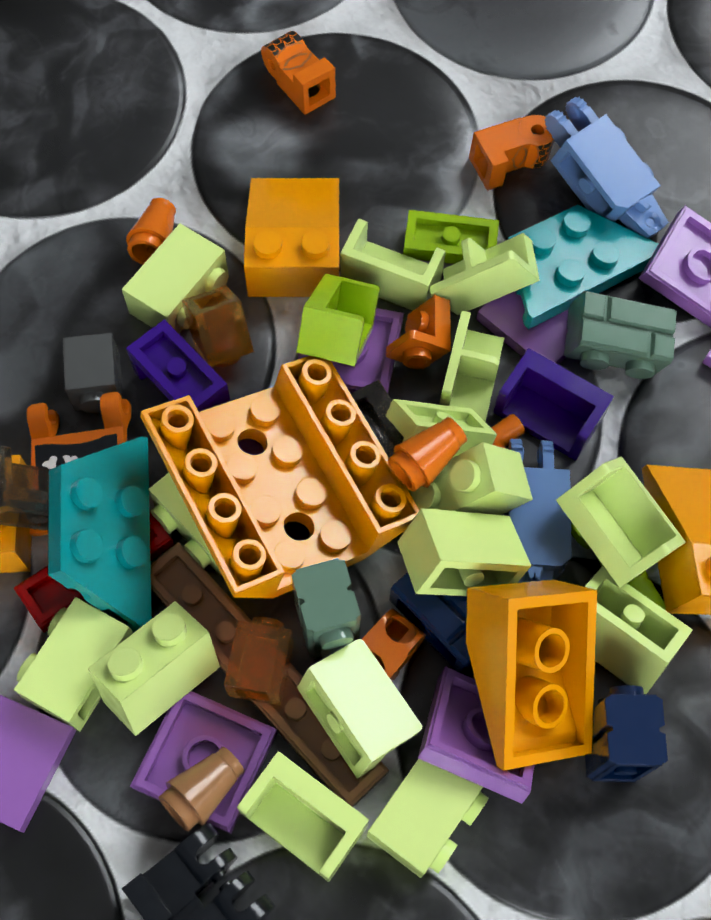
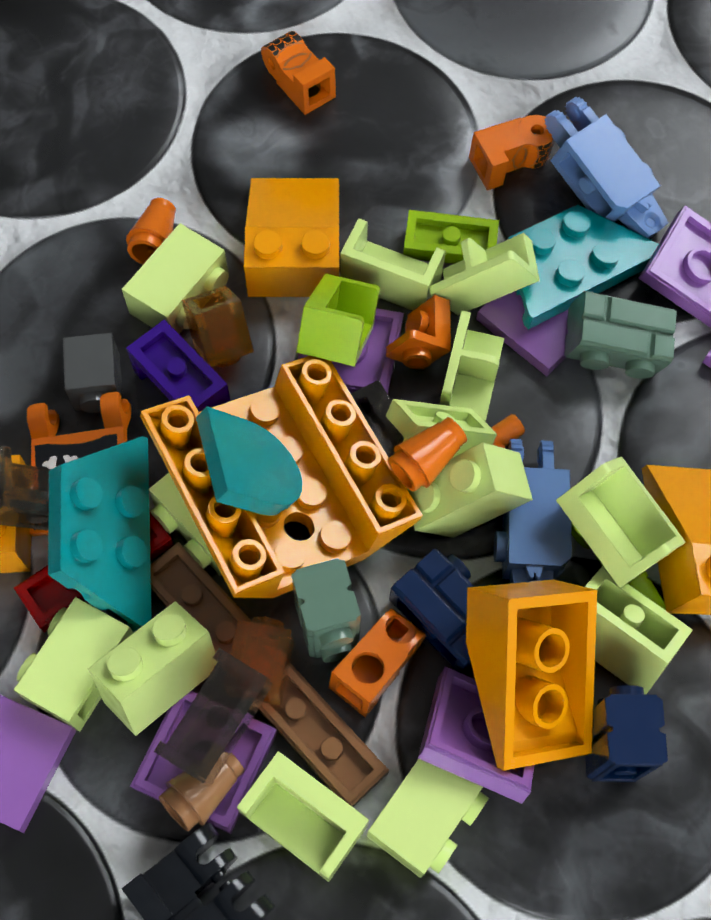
(216, 718): none -> clear smoke panel
(247, 464): none -> teal tile
(358, 706): yellowish green panel -> none
(460, 551): yellowish green brick -> none
(553, 403): dark purple panel -> none

